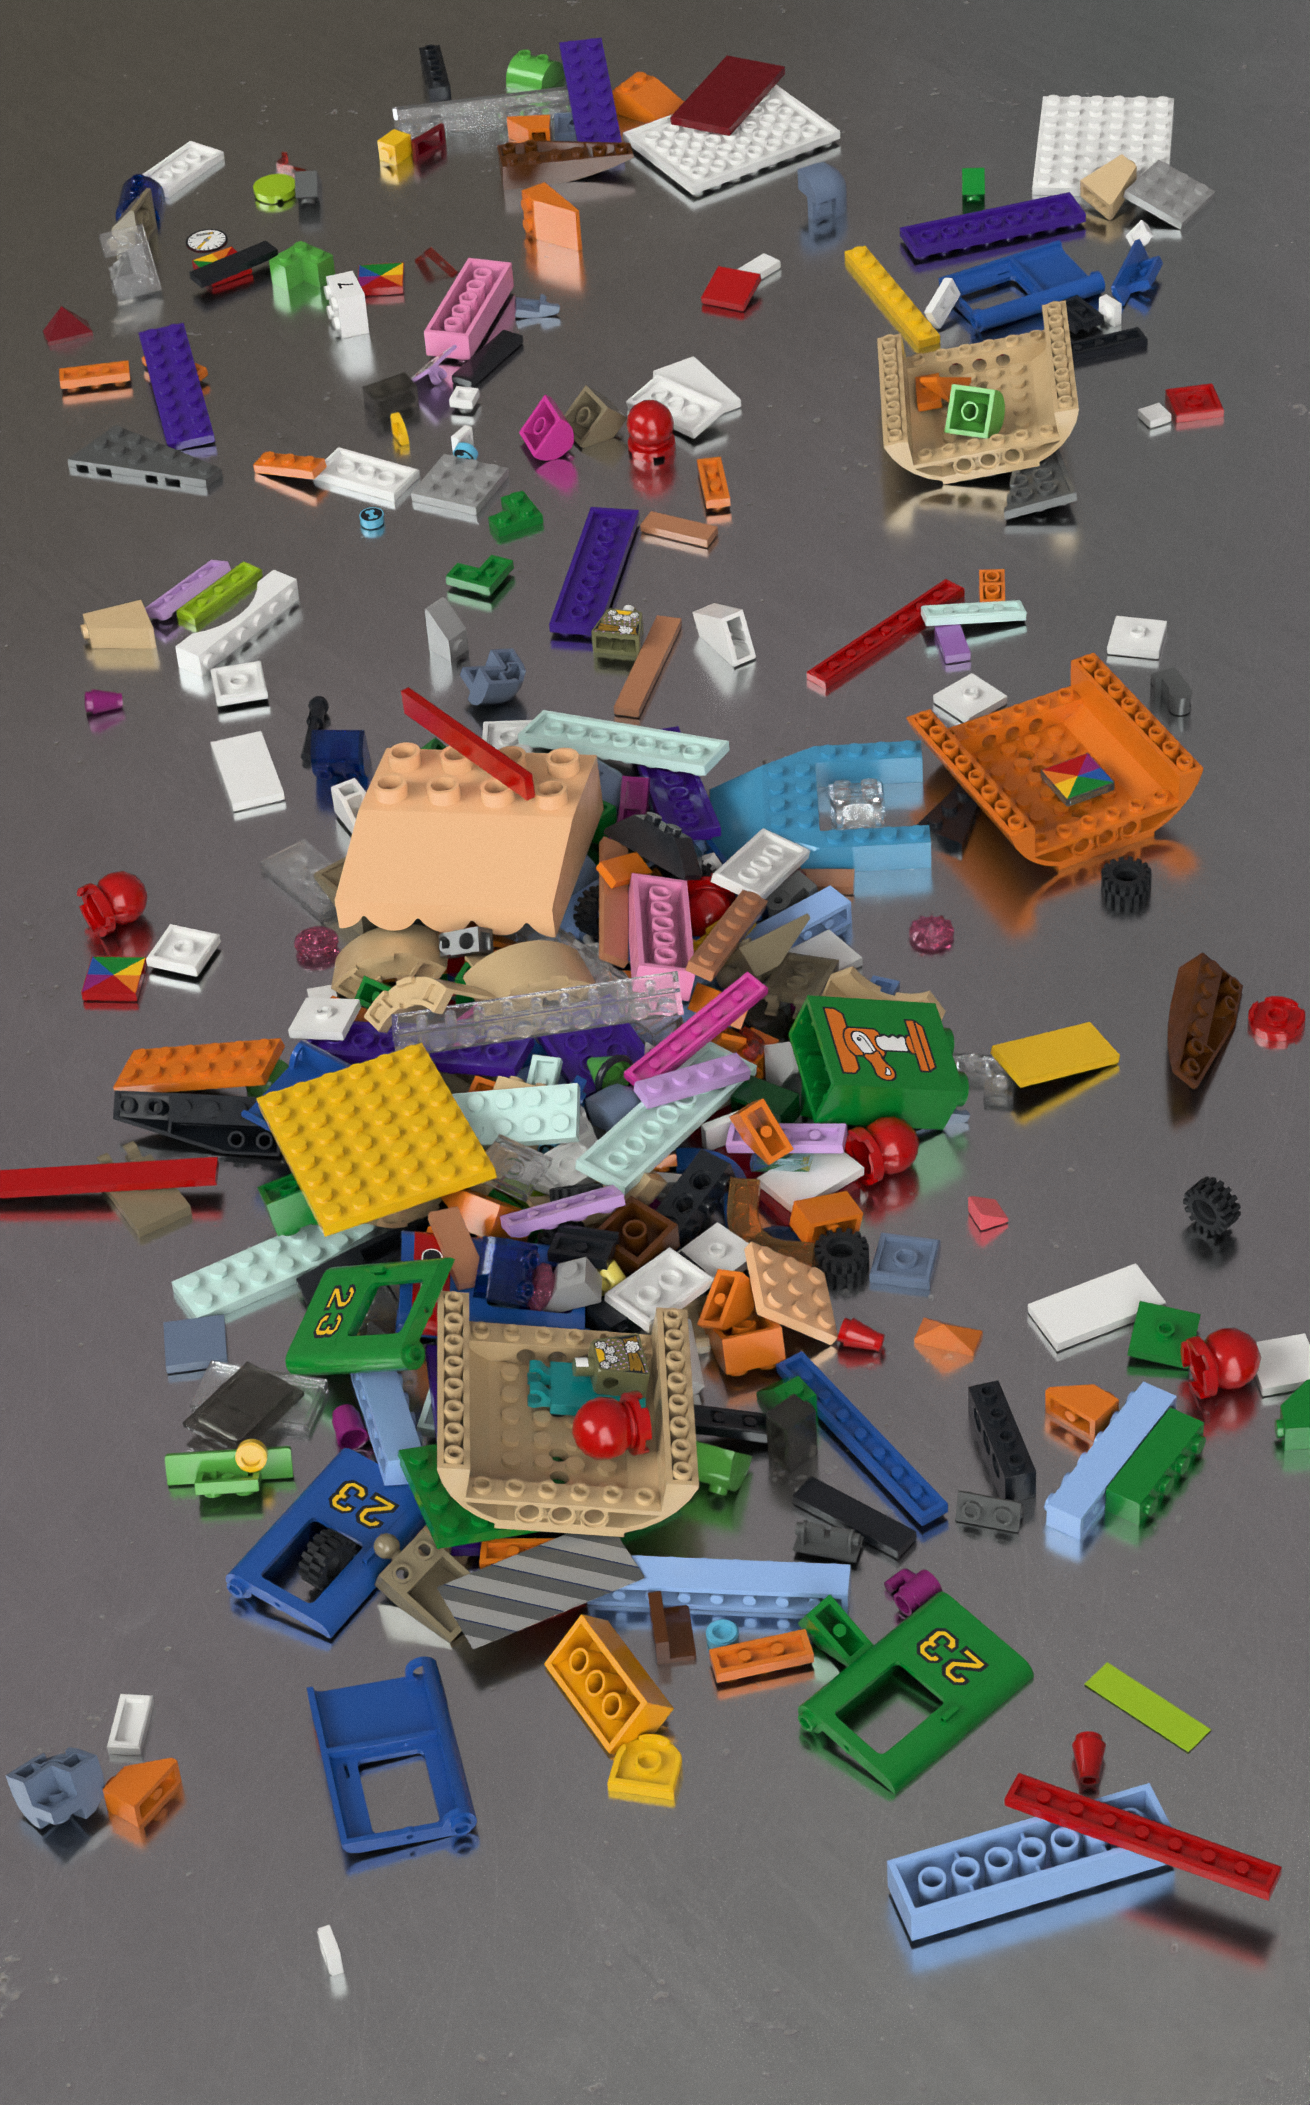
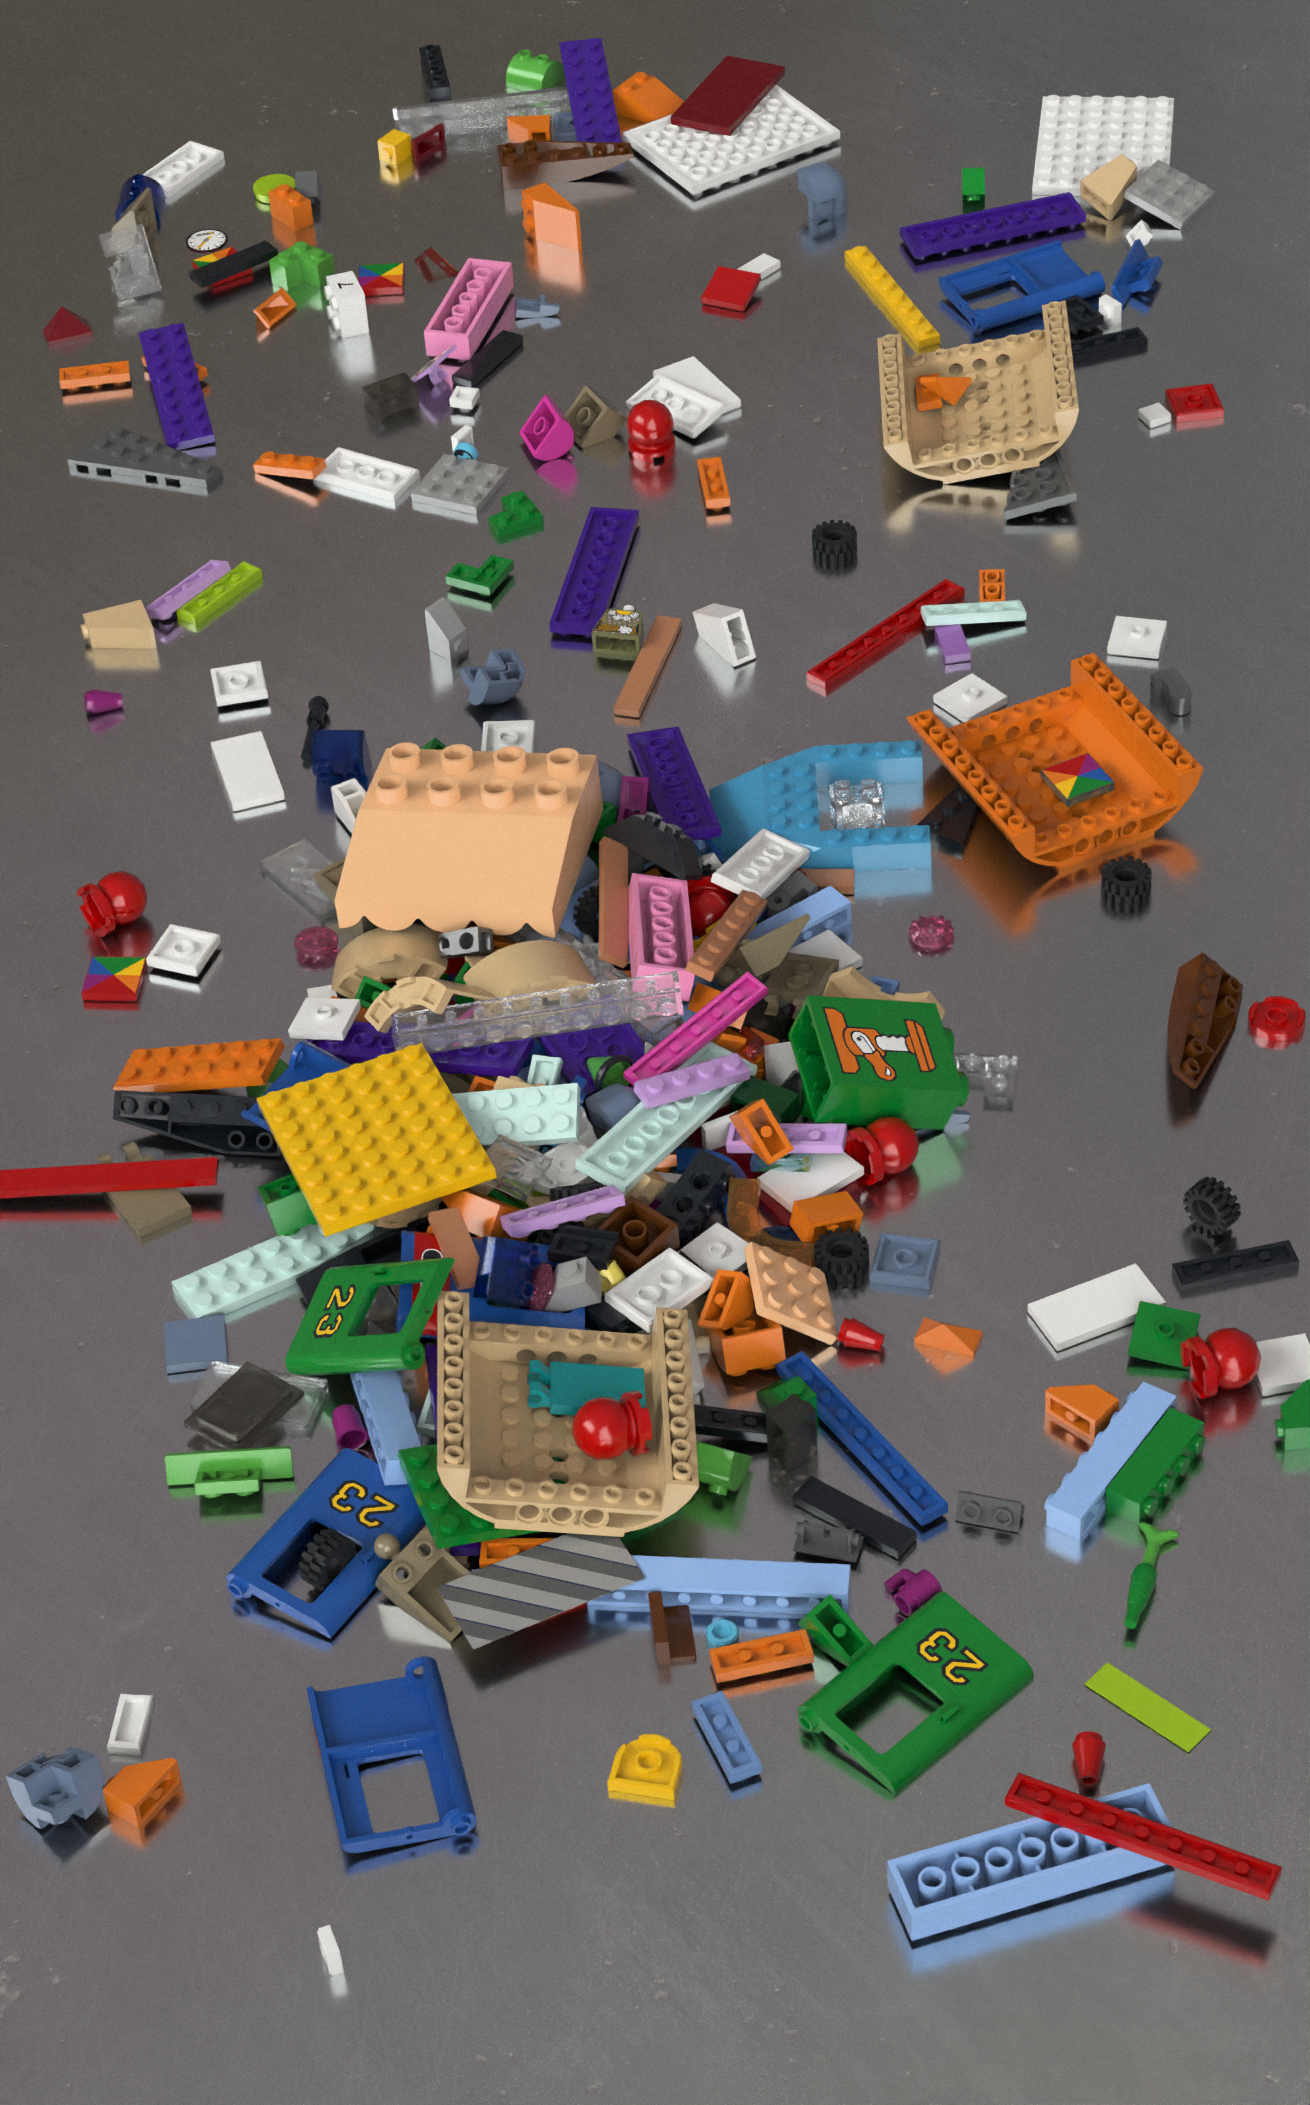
(208, 648): white arch -> none
(251, 1455): yellow tile -> none
(275, 307): none -> orange slope
(282, 166): clear red piece -> none
(290, 207): none -> orange brick
(371, 518): medium azure tile -> none
(398, 429): yellow tile -> none
(468, 744): red tile -> none
(607, 1683): light orange slope -> none
(615, 1365): olive torso -> none
(618, 870): orange tile -> none
(625, 742): light aqua plate -> none
(679, 529): nougat tile -> none
(726, 1737): none -> medium blue plate
(834, 541): none -> black tyre
(942, 303): white plate -> none
(974, 411): bright green brick -> none
(986, 1212): coral slope -> none
(1002, 1441): black brick -> none
(1055, 1054): yellow tile -> none
(1144, 1574): none -> green piece
(1235, 1266): none -> black tile

